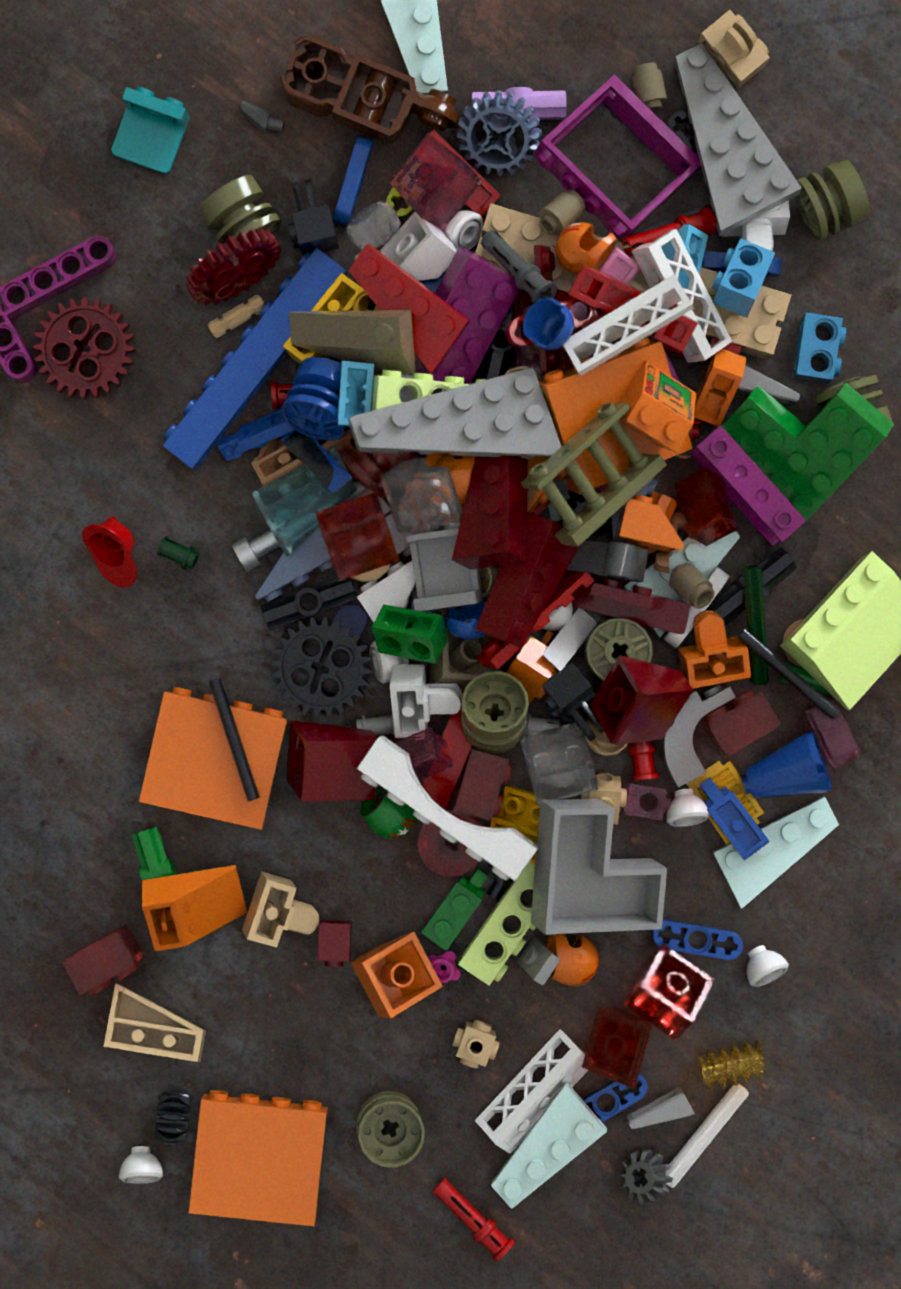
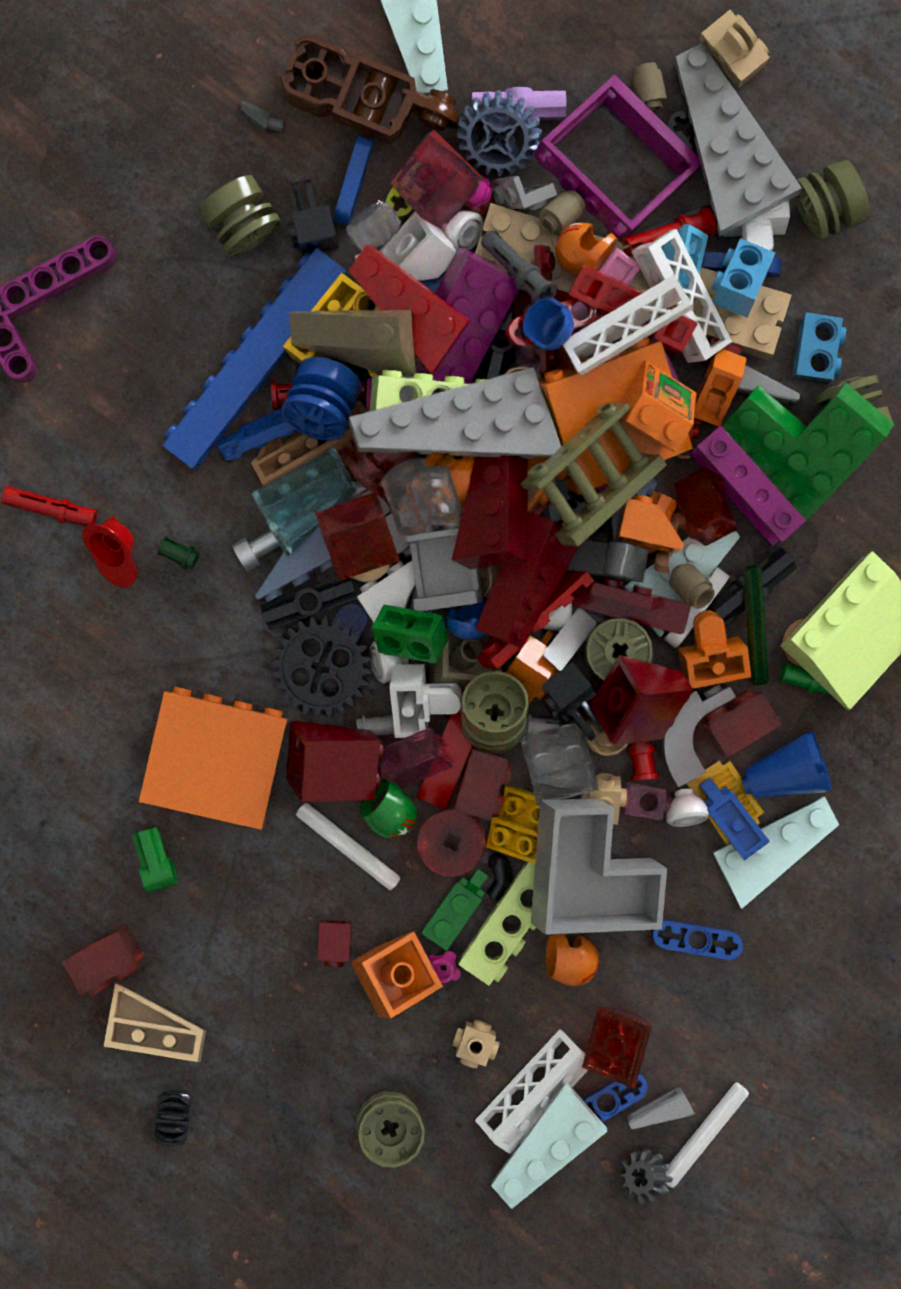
(59, 334): dark red gear -> none
(62, 510): none -> red pin
(140, 1167): white brick -> none
(150, 130): teal bracket -> none
(191, 905): orange slope -> none
(233, 266): dark red gear -> none
(234, 739): black bar -> none
(236, 316): tan axle -> none
(258, 1158): orange panel -> none
(276, 910): tan brick -> none
(317, 460): black sticker -> none
(348, 846): none -> white axle
(355, 390): medium azure slope -> none
(393, 770): white arch -> none
(481, 194): none -> dark pink plate
(487, 1227): red pin -> none
(510, 194): none -> light grey bracket
(538, 960): light grey plate -> none
(669, 992): clear red brick -> none
(731, 1065): clear yellow piece -> none
(765, 966): white brick -> none
(788, 674): black bar -> none
(833, 736): clear pink hinge -> none

